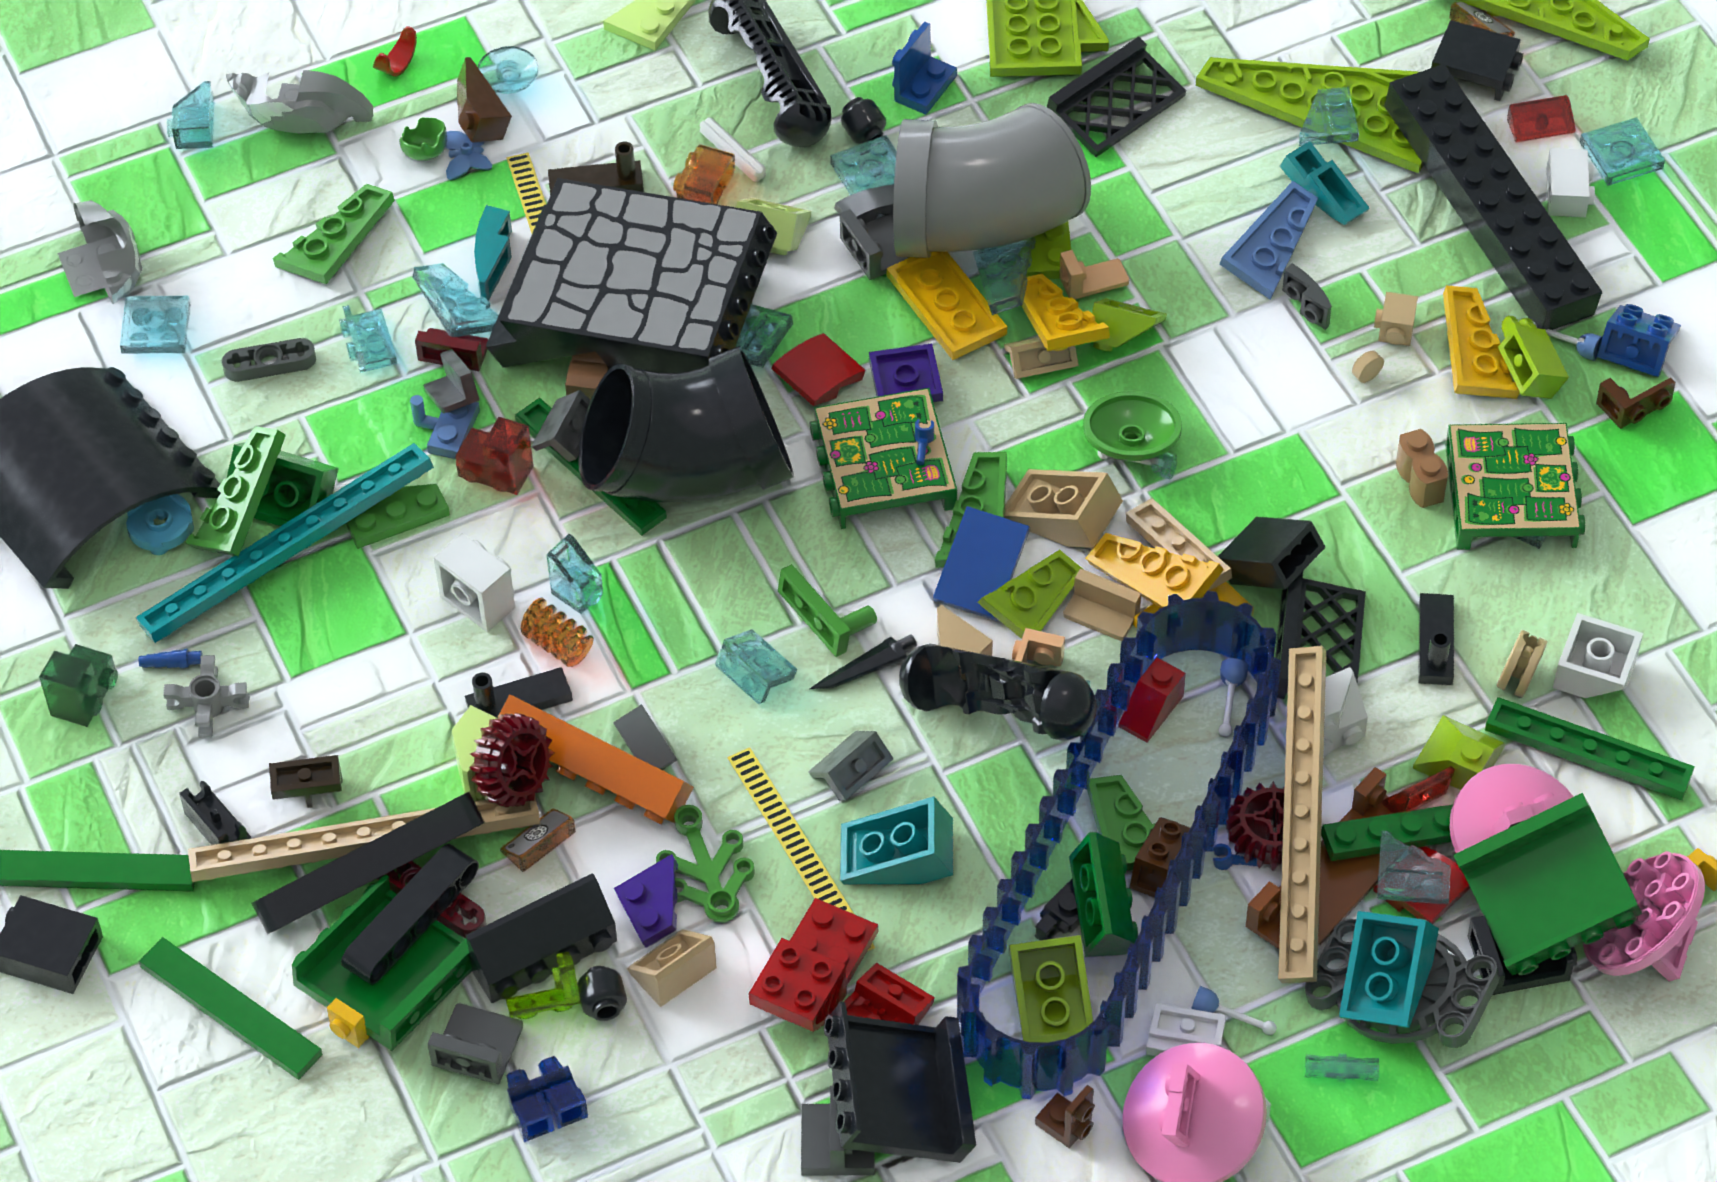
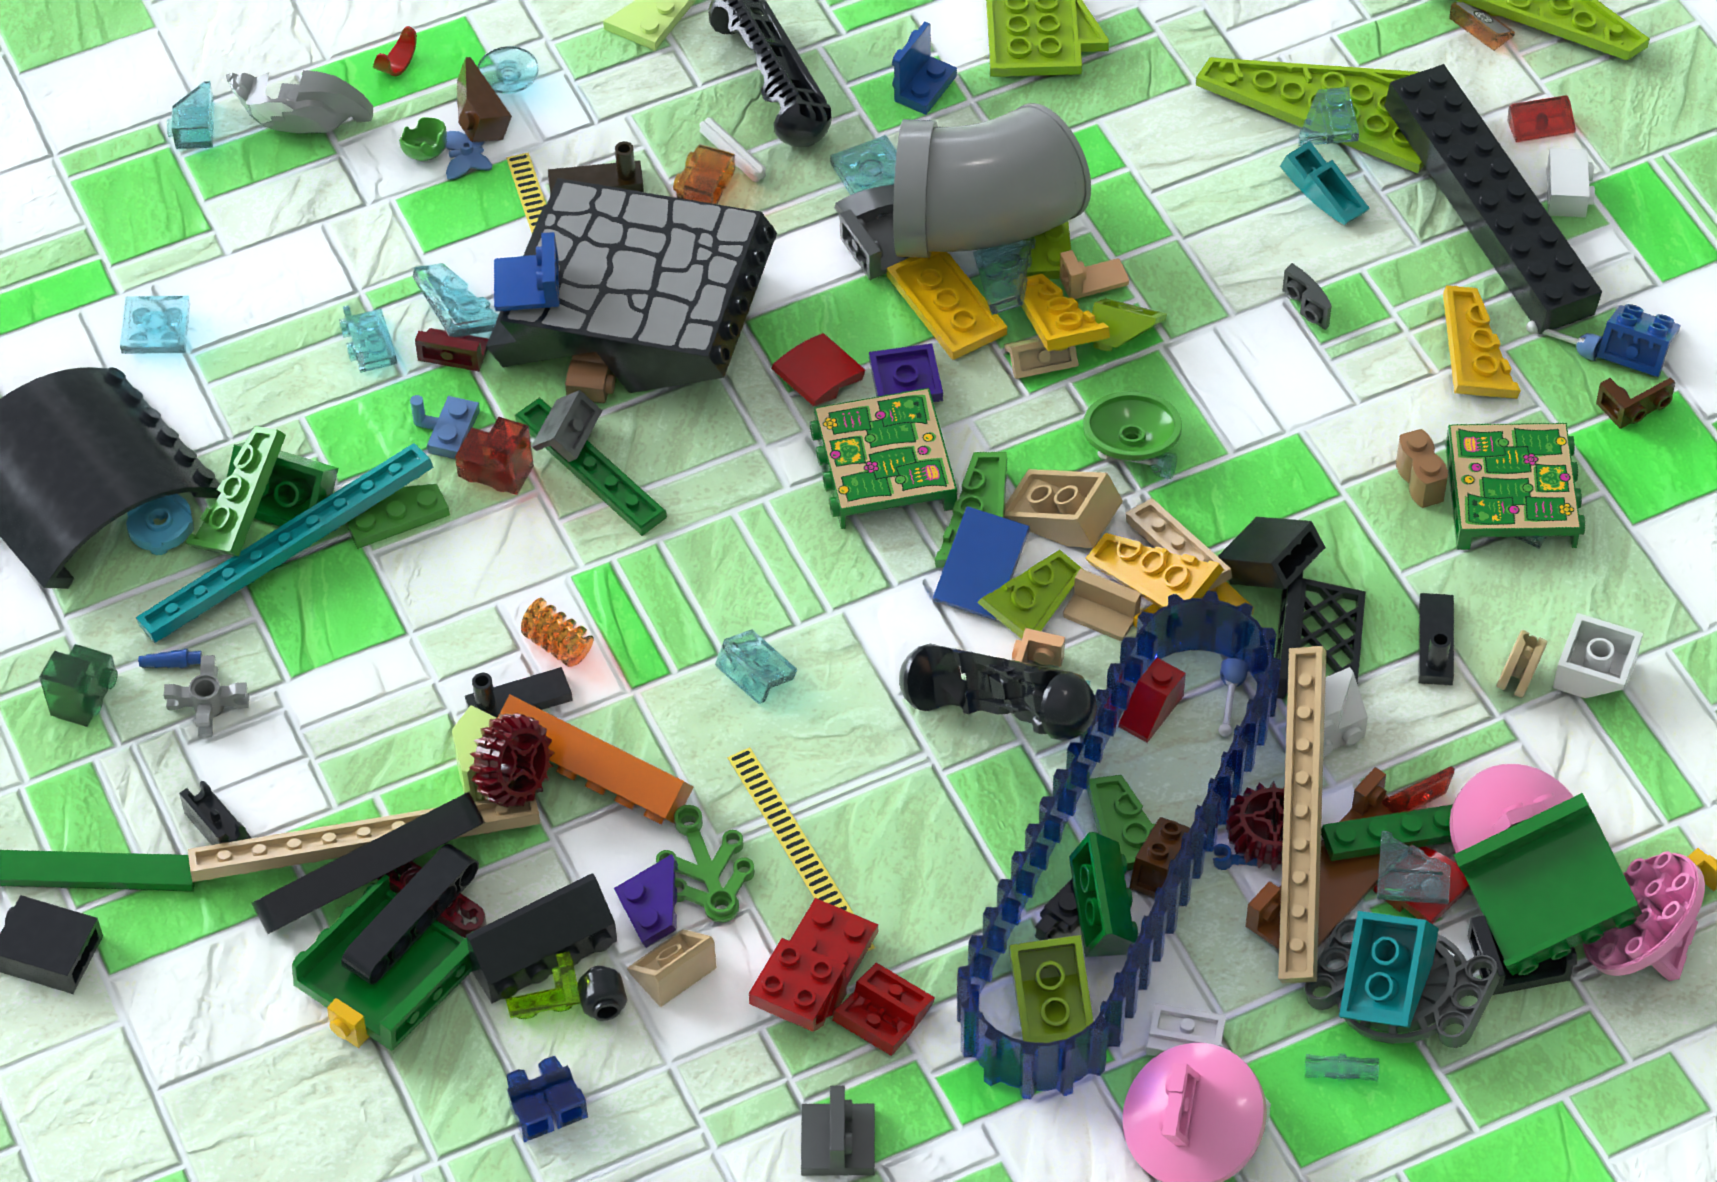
(107, 259): light grey animal -> none
(230, 1008): green tile -> none
(280, 366): dark grey beam -> none
(305, 778): dark brown panel -> none
(337, 236): bright green wing -> none
(454, 389): flat silver panel -> none
(475, 582): white slope -> none
(475, 1043): dark grey bracket -> none
(492, 249): teal slope -> none
(528, 280): none -> blue bracket
(539, 839): slope -> none
(573, 575): clear light blue slope -> none
(644, 738): dark grey slope -> none
(681, 433): black cylinder -> none
(763, 333): clear light blue wing -> none
(787, 221): yellowish green slope -> none
(818, 614): bright green piece -> none
(853, 763): flat silver panel -> none
(863, 120): black head -> none
(880, 656): black bar -> none
(898, 845): teal slope -> none
(900, 1087): black panel -> none
(923, 437): blue hand -> none
(959, 634): tan slope -> none
(1067, 1119): reddish brown bracket -> none
(1104, 75): black fence -> none
(1208, 1001): hinge -> none
(1270, 241): medium blue wing -> none
(1367, 366): tan tile -> none
(1396, 318): tan brick -> none
(1458, 747): lime slope -> none
(1479, 56): black panel -> none
(1531, 358): lime hinge -> none
(1589, 748): green plate -> none
(1622, 151): clear light blue plate -> none

